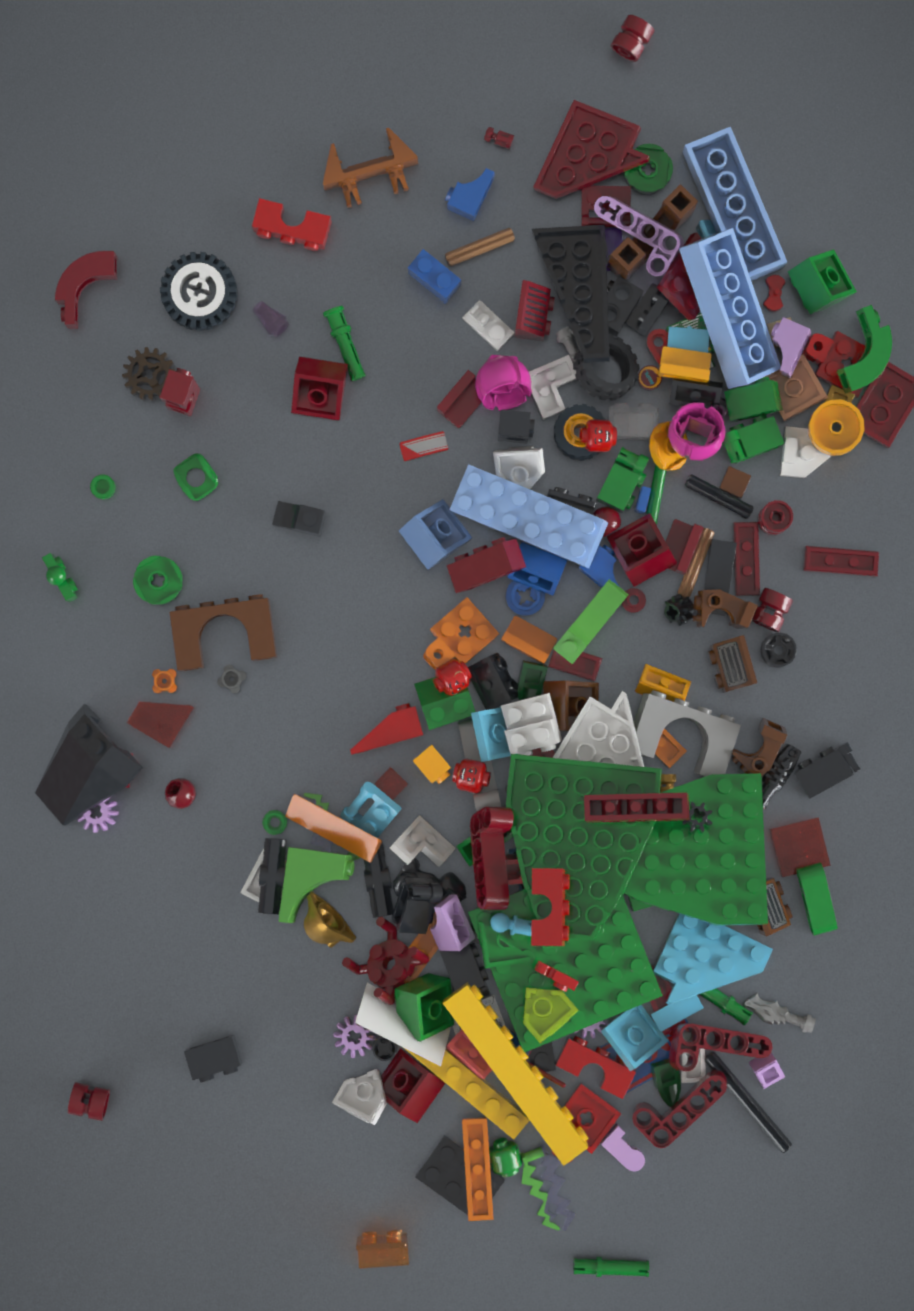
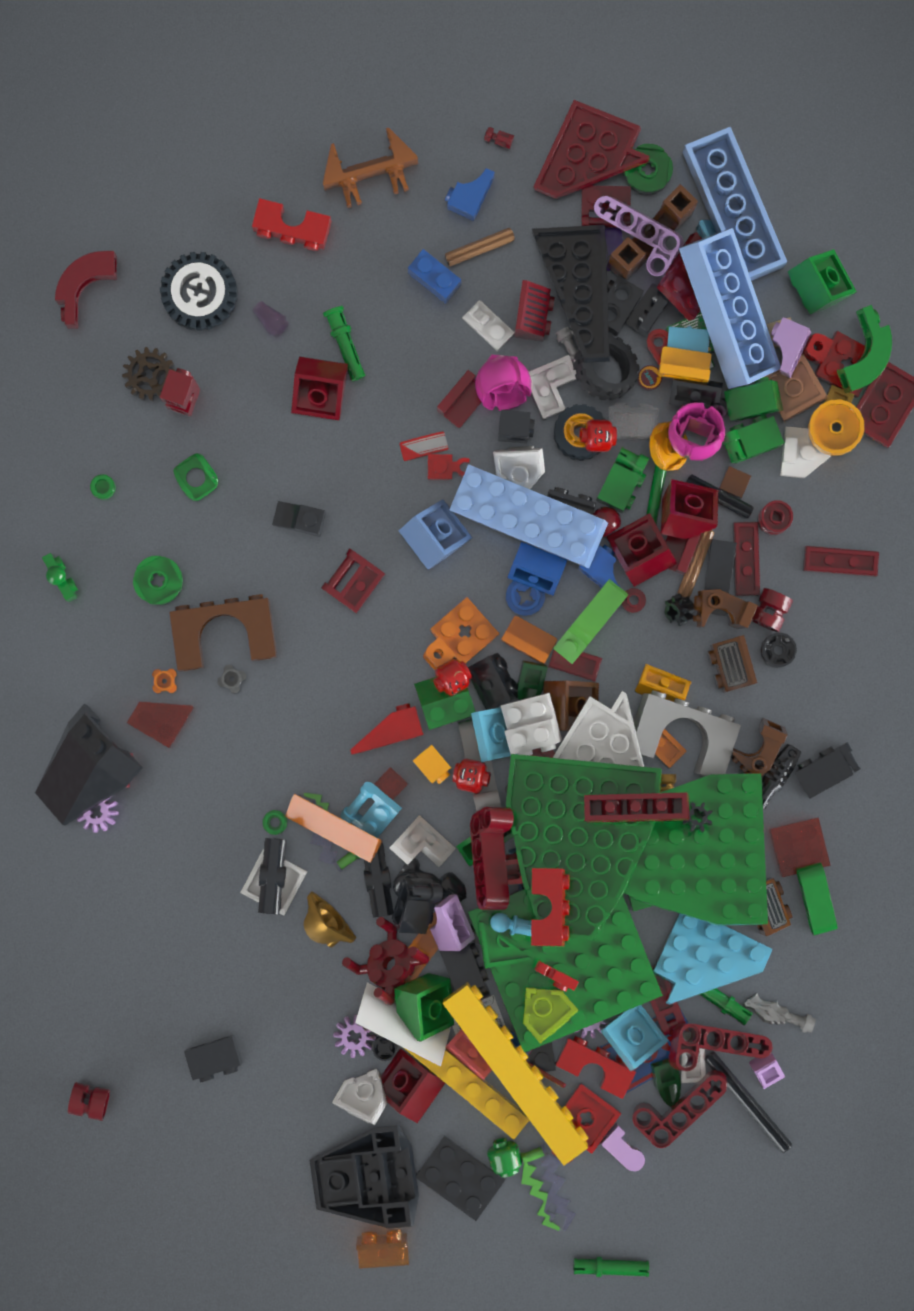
(180, 793): dark red piece -> none
(305, 872): bright green arch -> none
(359, 586): none -> dark red plate
(369, 1179): none -> black wedge
(441, 466): none -> red plate
(477, 1169): orange plate -> none
(485, 564): dark red brick -> none
(631, 39): dark red wheel -> none
(642, 500): blue tile -> none
(676, 1012): medium azure sticker -> none
(688, 509): none -> dark red slope
(773, 301): red piece -> none

